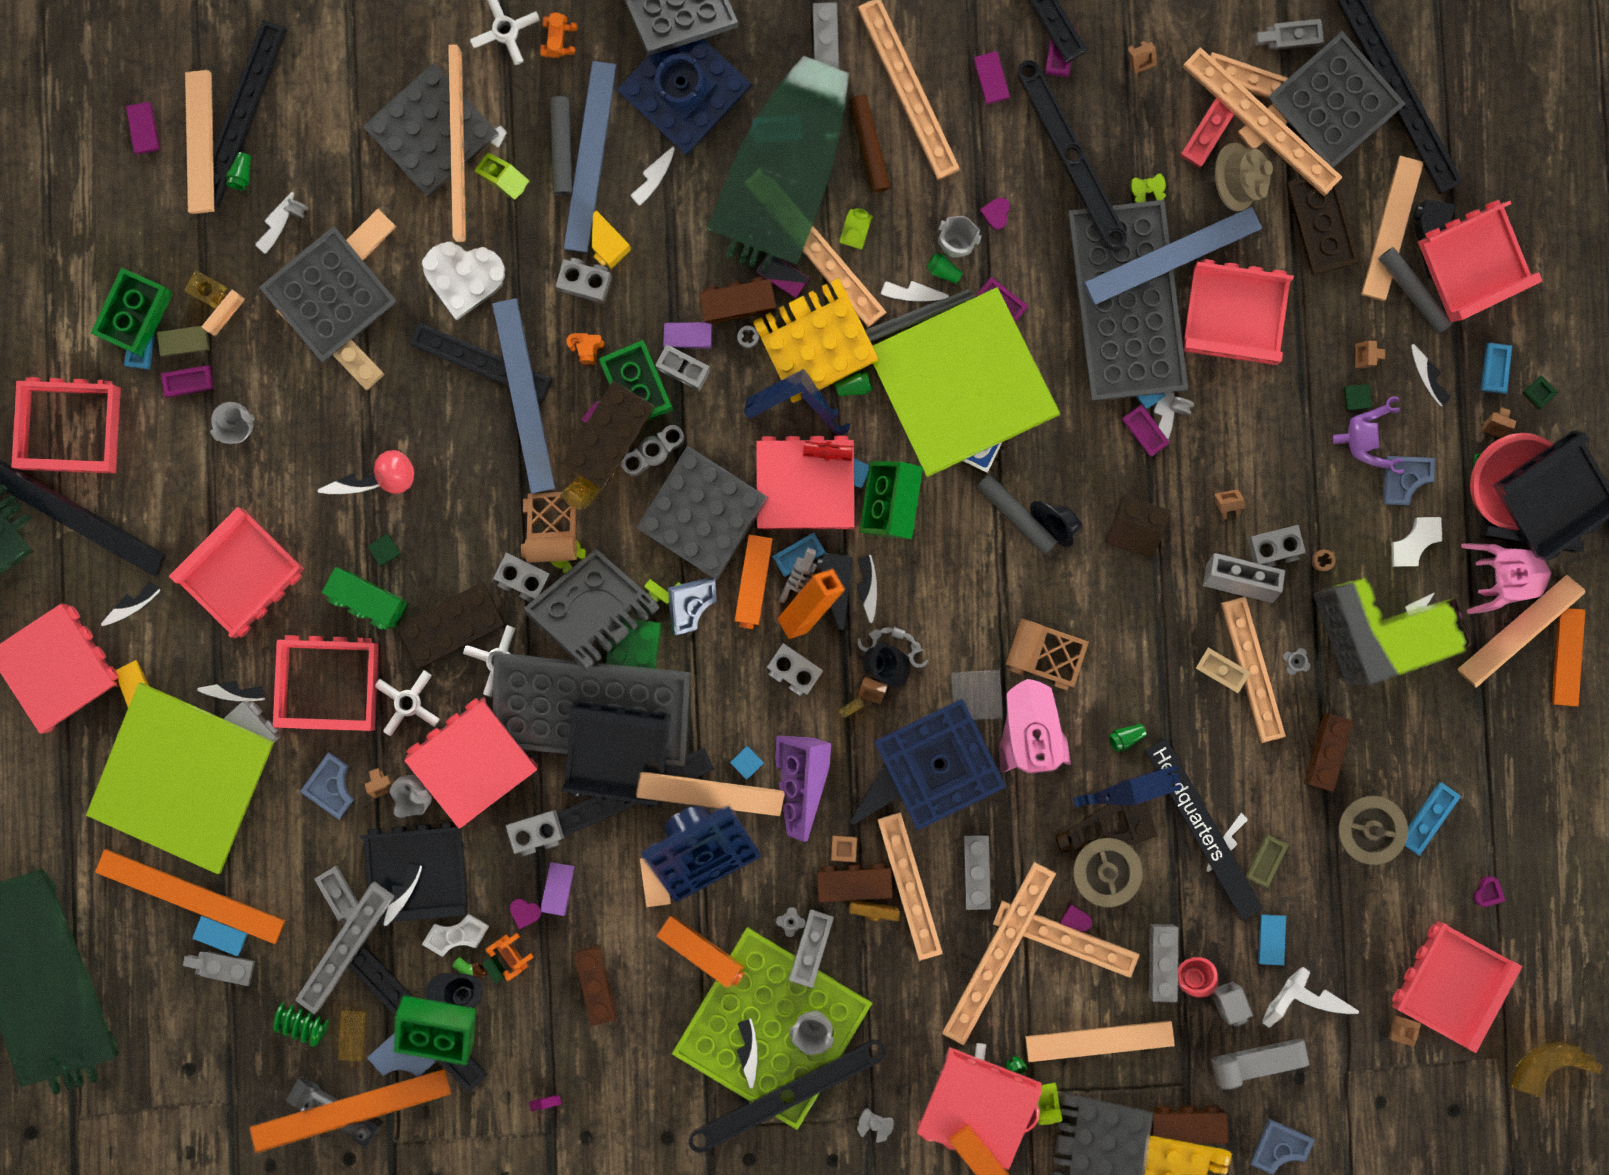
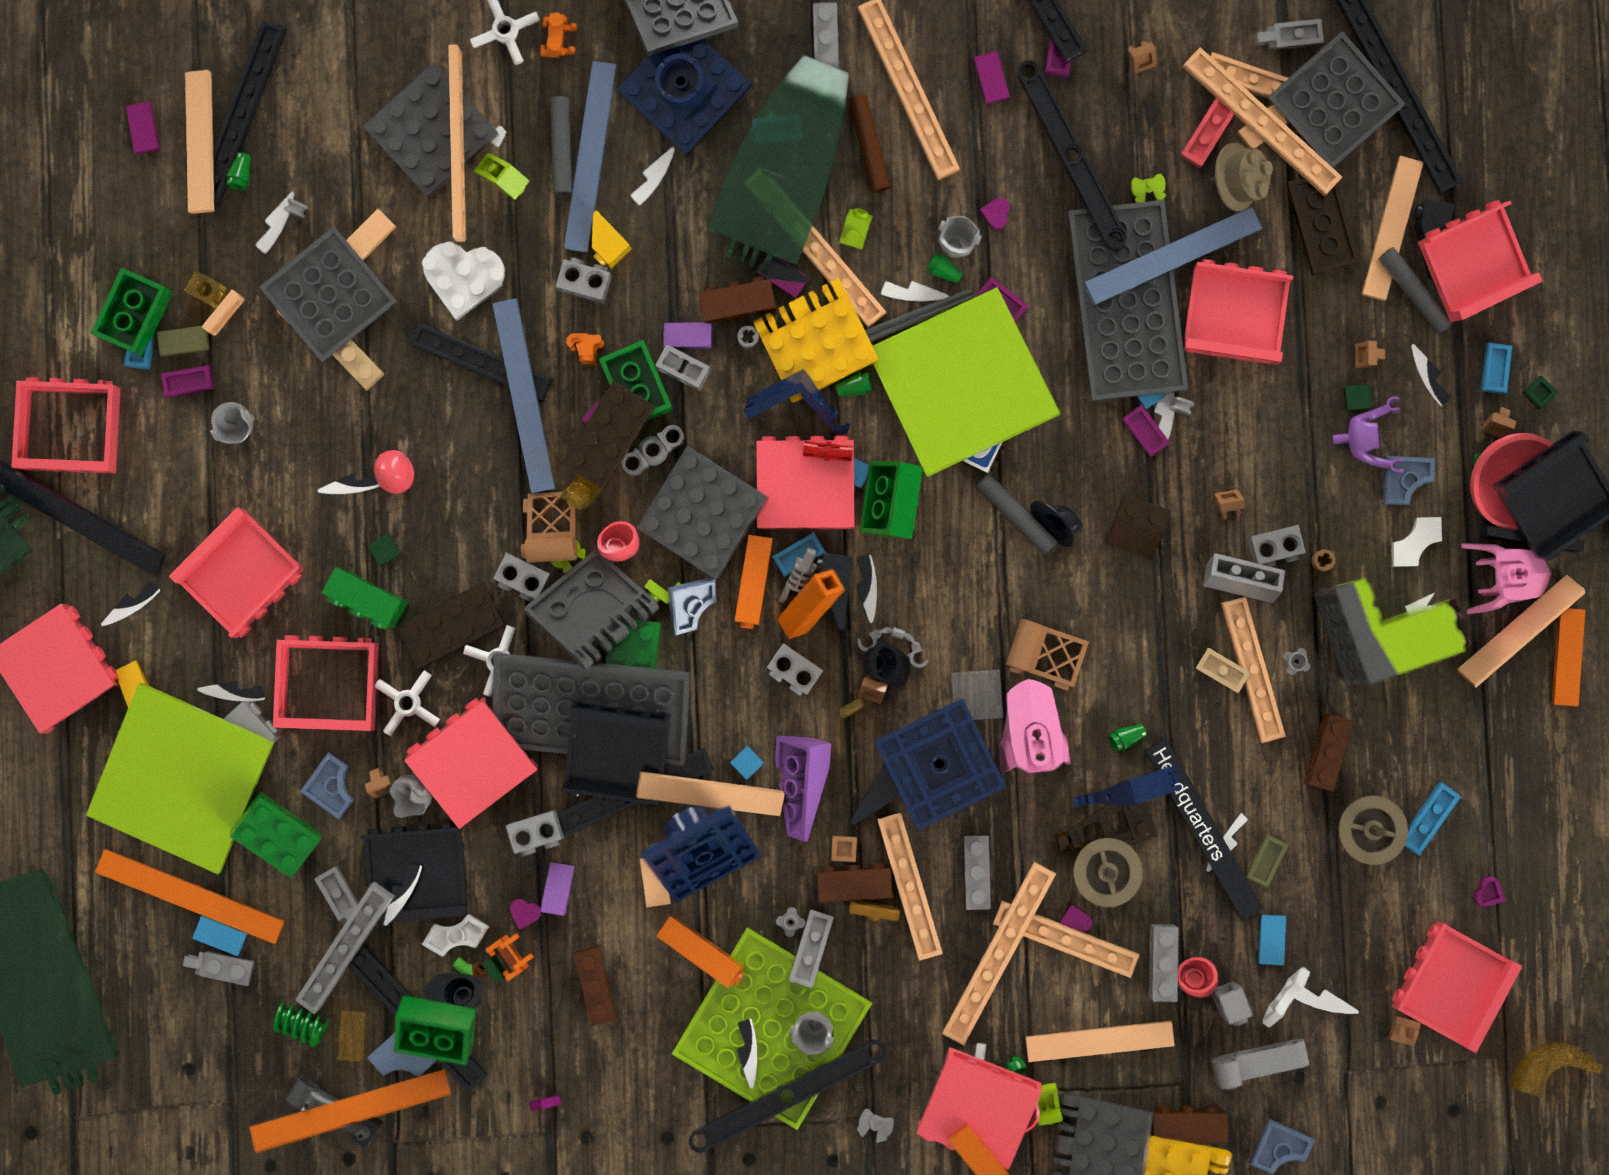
(275, 834): none -> green brick
(618, 541): none -> coral hat

